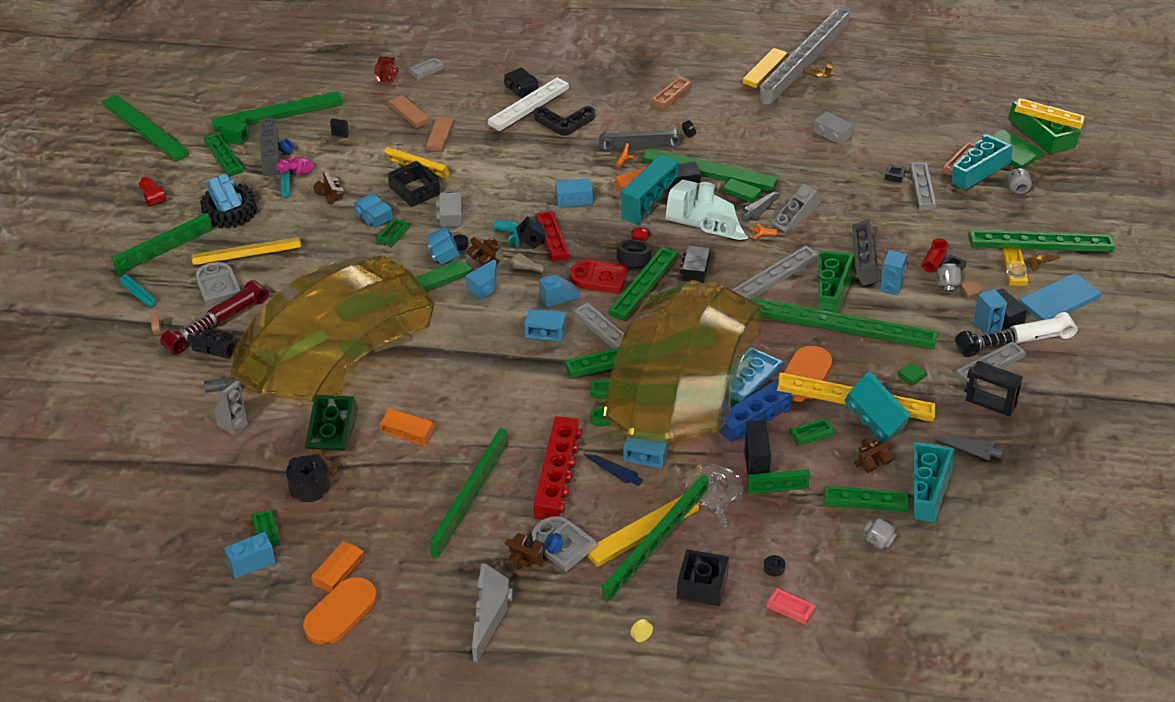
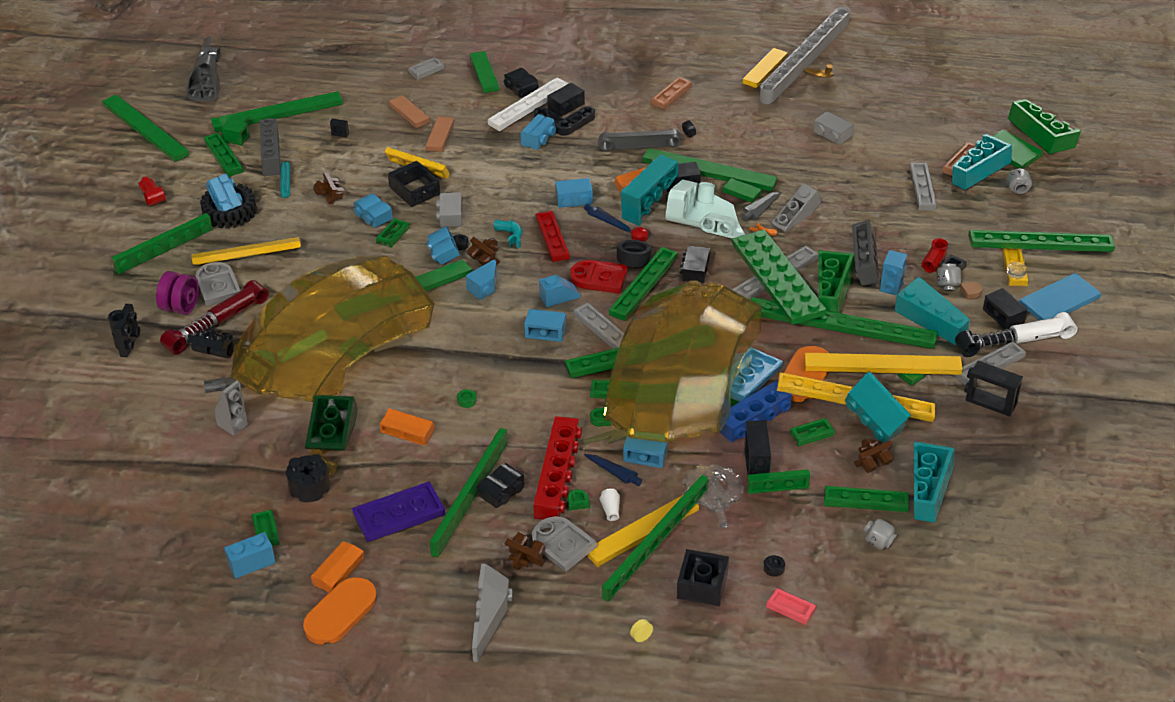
(124, 329): none -> black plate
(137, 290): teal axle -> none
(155, 324): medium nougat tile -> none
(177, 293): none -> magenta wheel
(203, 80): none -> dark grey panel
(286, 146): blue plate -> none
(297, 164): dark pink piece -> none
(386, 69): clear red brick -> none
(398, 511): none -> dark purple plate
(466, 398): none -> green tile
(484, 72): none -> green tile
(501, 485): none -> black brick
(524, 263): dark tan cone -> none
(533, 234): black brick -> none
(538, 132): none -> dark azure brick
(553, 543): blue plate -> none
(566, 99): none -> black brick
(577, 500): none -> green tile
(597, 212): none -> dark blue bar
(610, 501): none -> white cone
(623, 157): orange bar -> none
(779, 277): none -> green plate
(883, 363): none -> yellow tile
(895, 173): black plate -> none
(931, 310): none -> teal wedge
(975, 447): dark grey bar -> none
(990, 312): dark azure brick -> none
(1040, 258): pearl gold bar -> none
(1049, 113): yellow tile -> none

